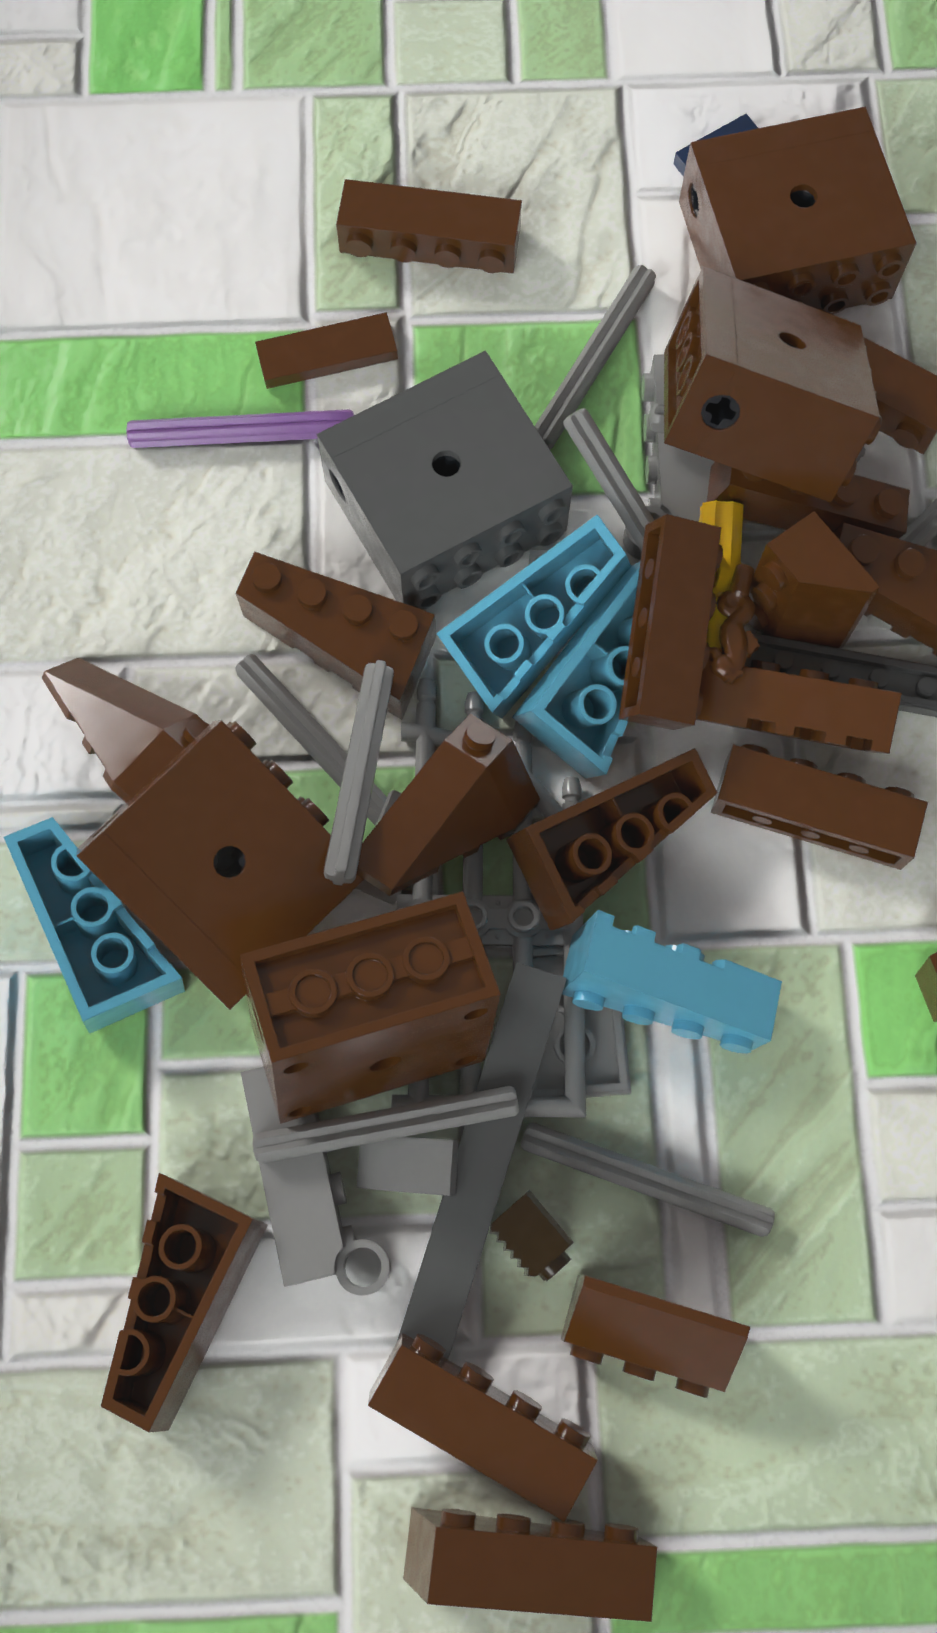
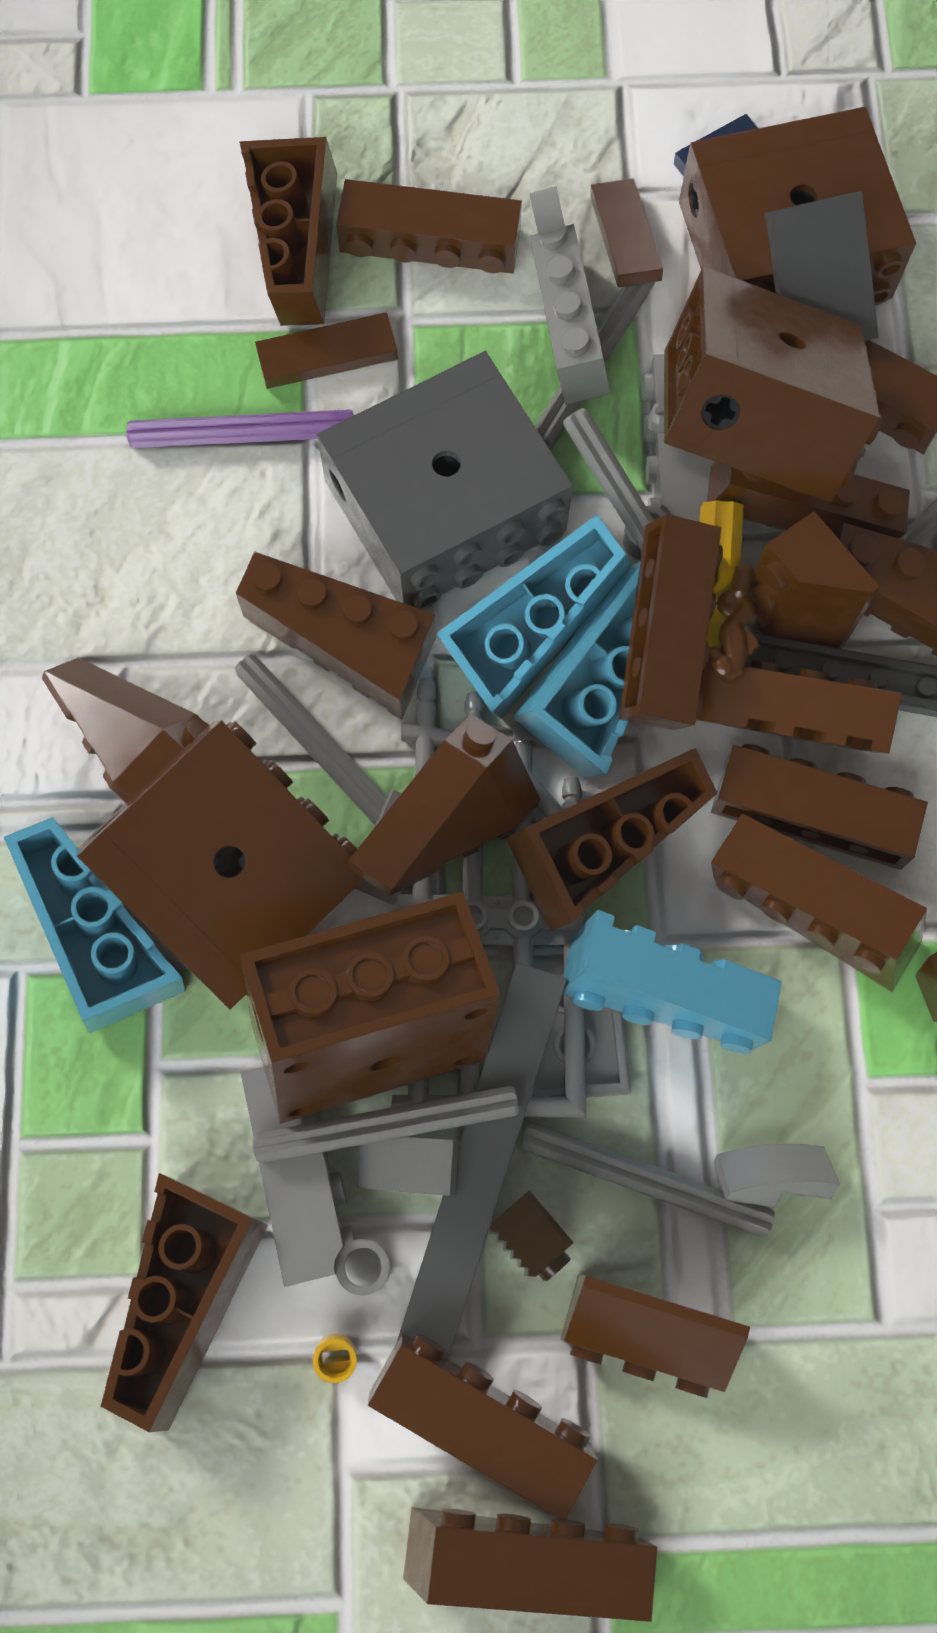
(294, 214): none -> reddish brown wedge
(335, 1368): none -> yellow hinge
(359, 774): light grey axle -> none
(567, 301): none -> light grey hinge
(626, 233): none -> reddish brown tile
(766, 1171): none -> light grey slope
(821, 900): none -> reddish brown wedge
(824, 258): none -> dark grey tile

